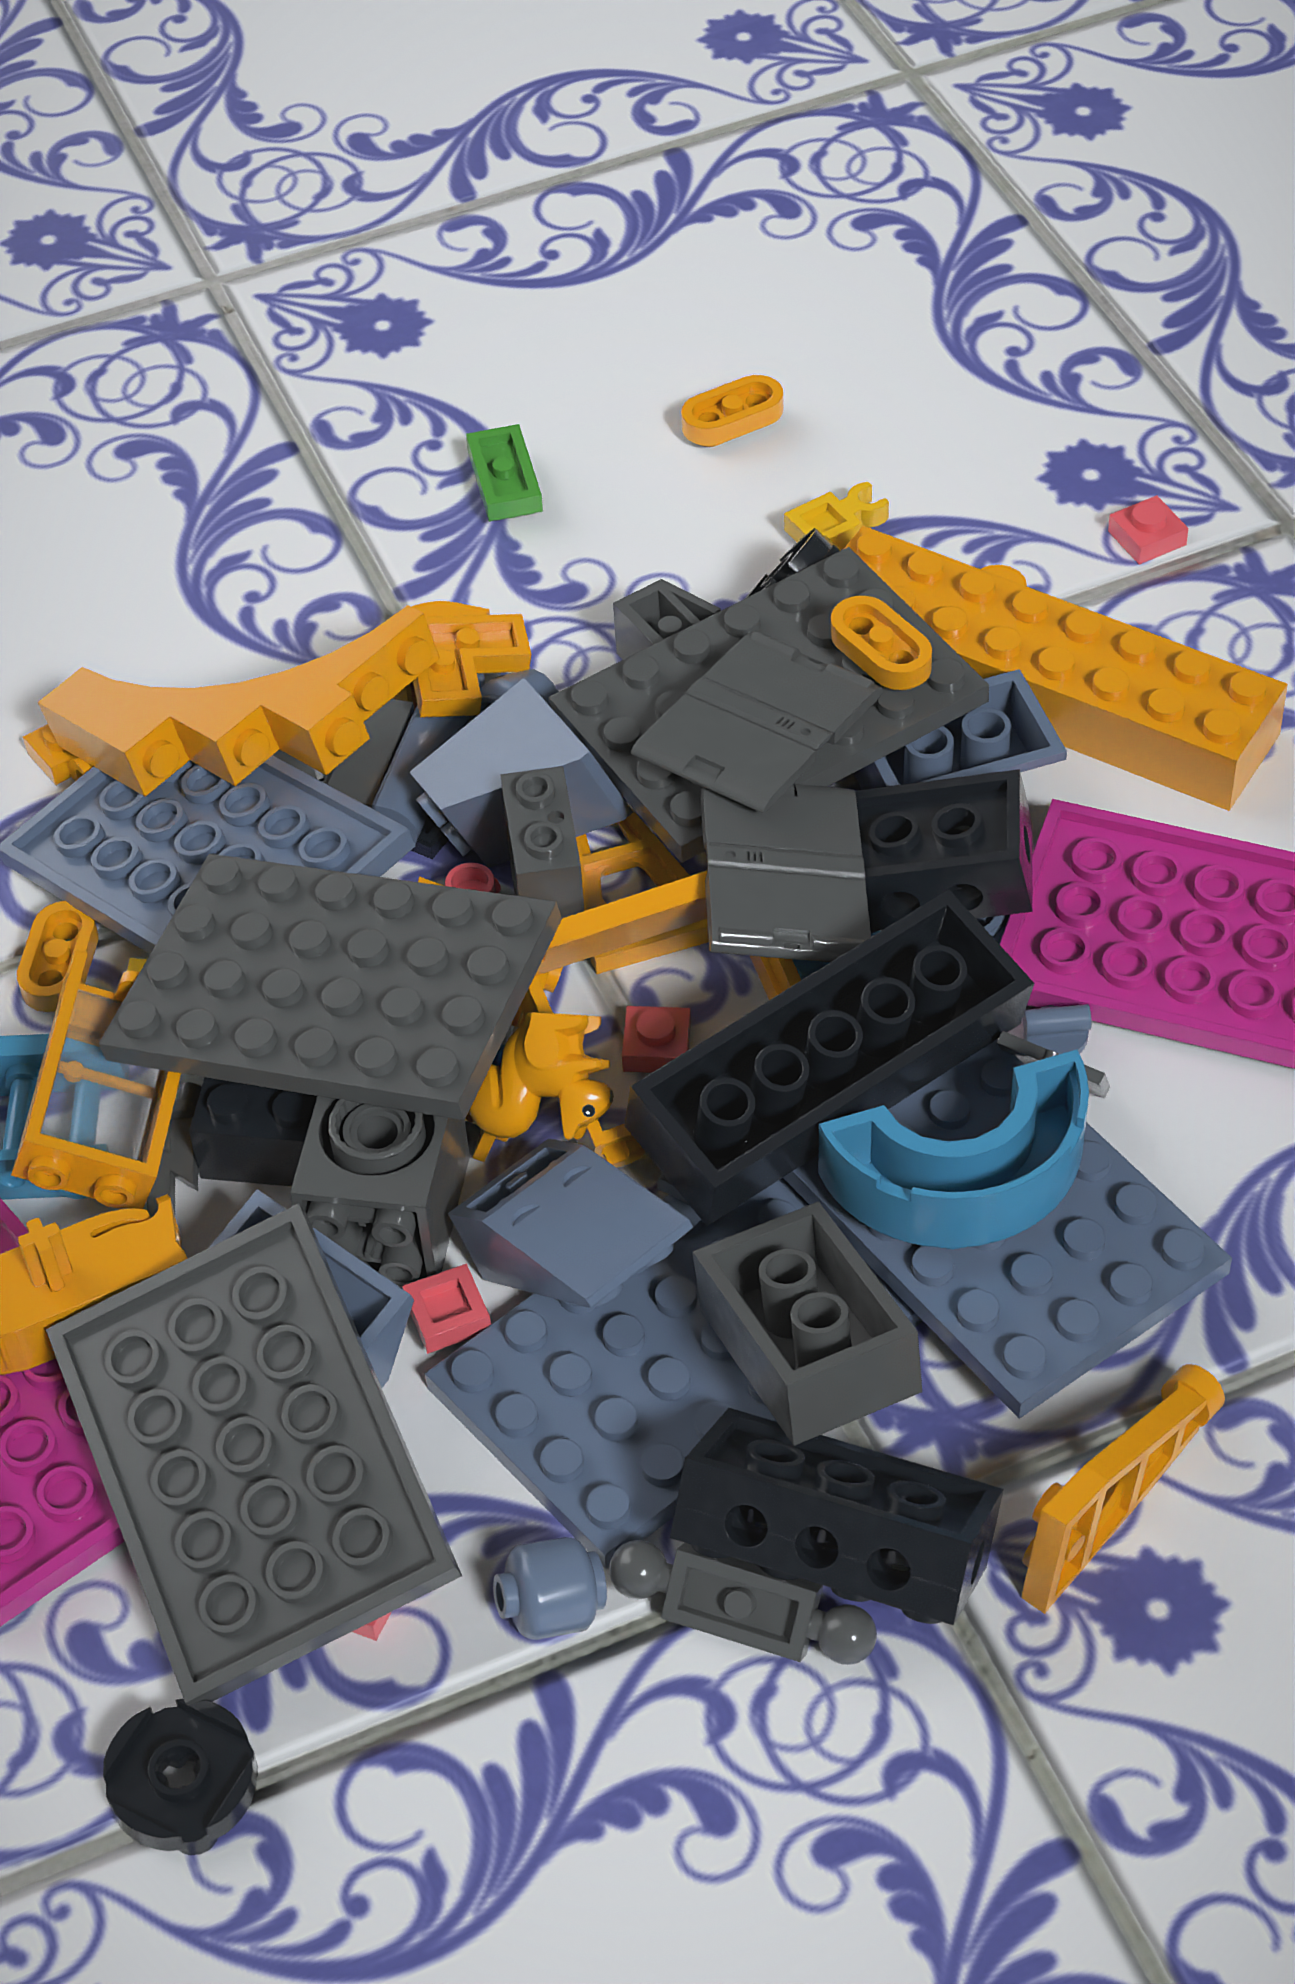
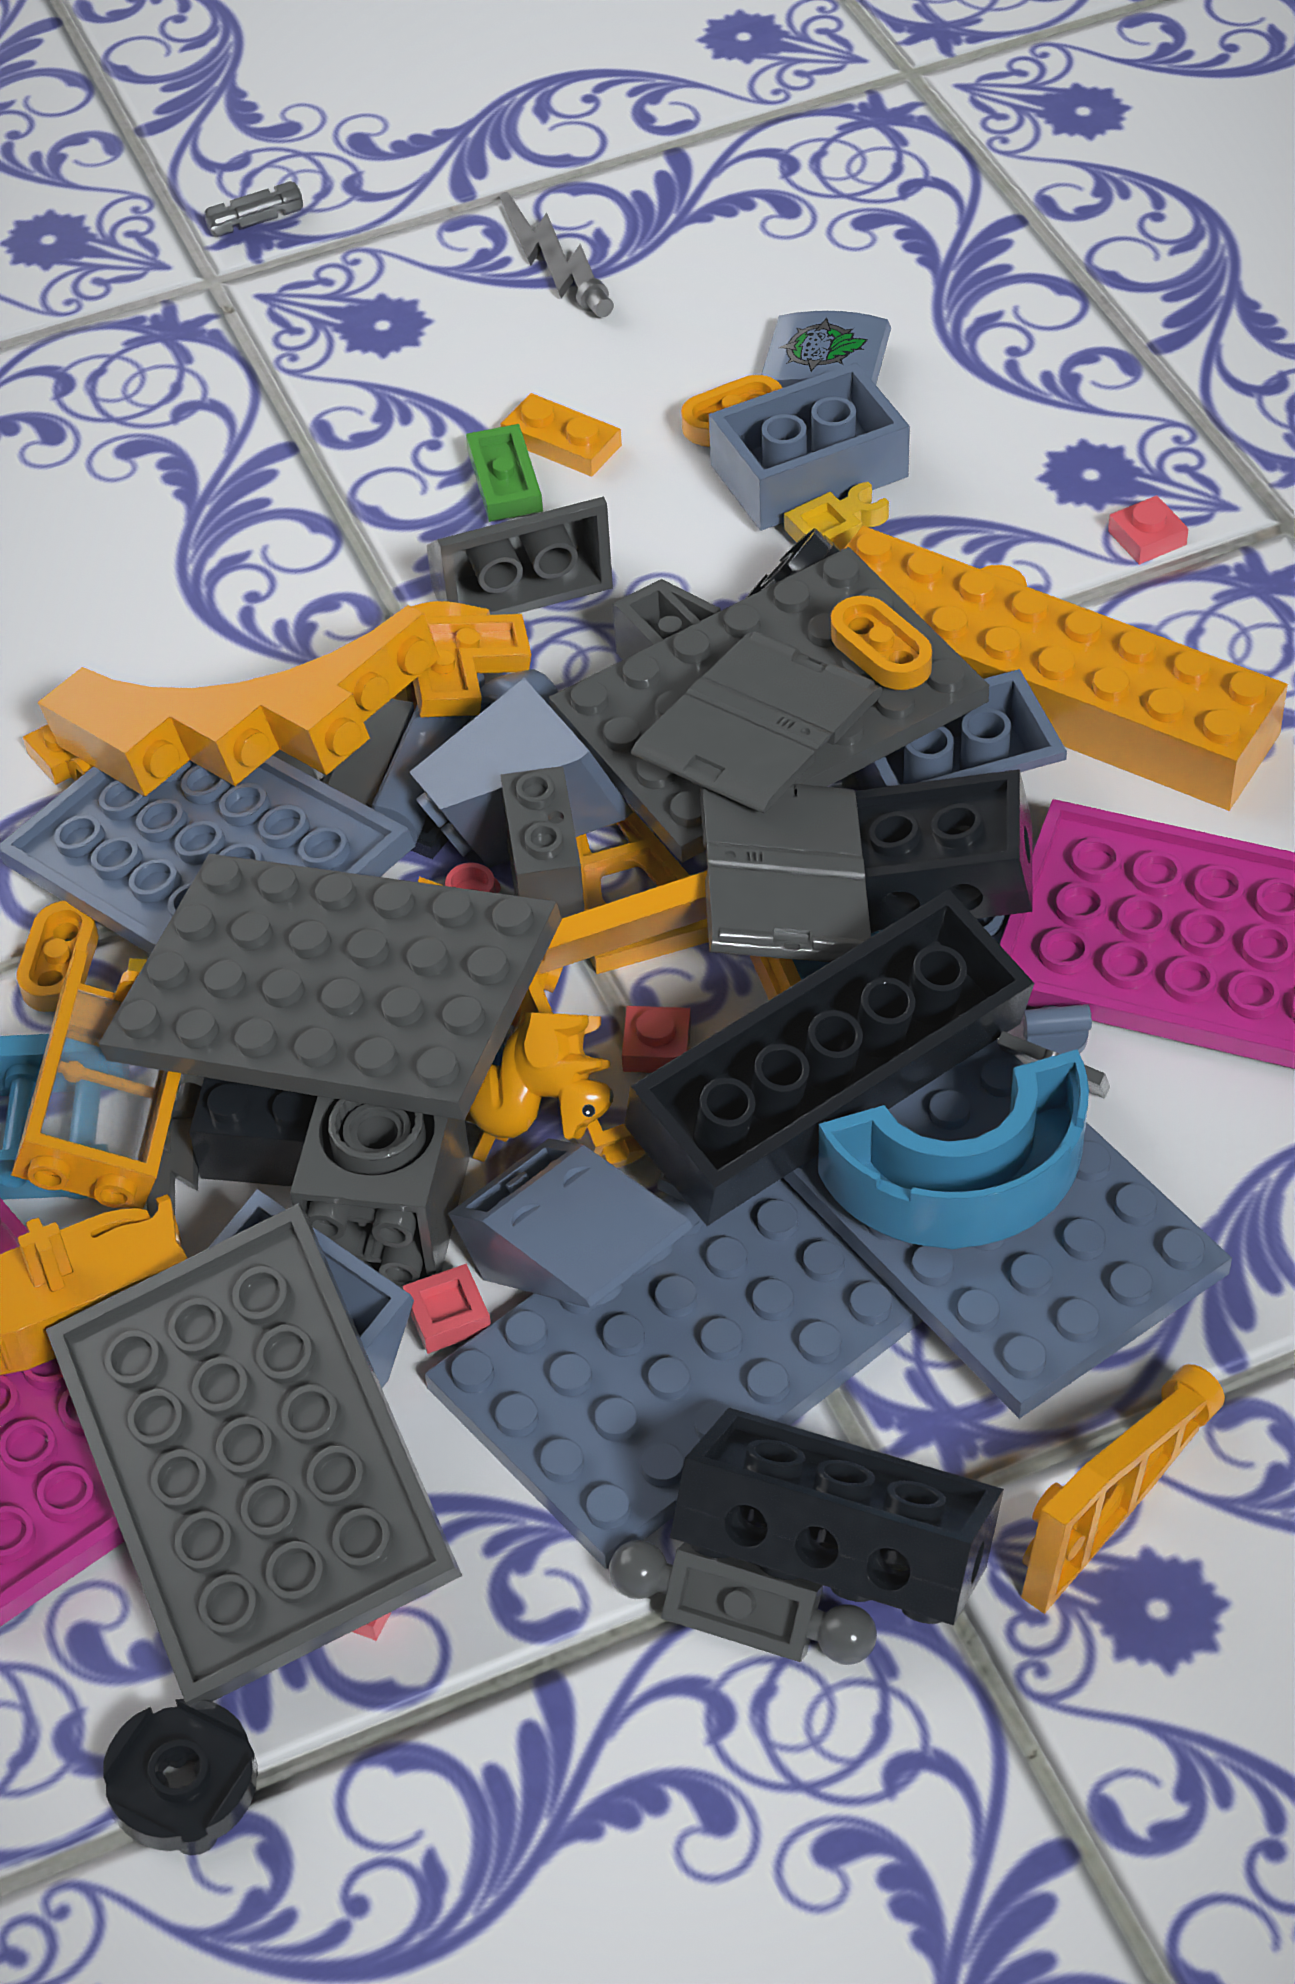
(253, 209): none -> dark grey axle
(526, 560): none -> dark grey slope
(551, 1588): sand blue head -> none
(564, 434): none -> light orange plate
(591, 291): none -> flat silver piece
(808, 443): none -> sand blue brick
(808, 1322): dark grey brick -> none
(824, 341): none -> sand blue slope

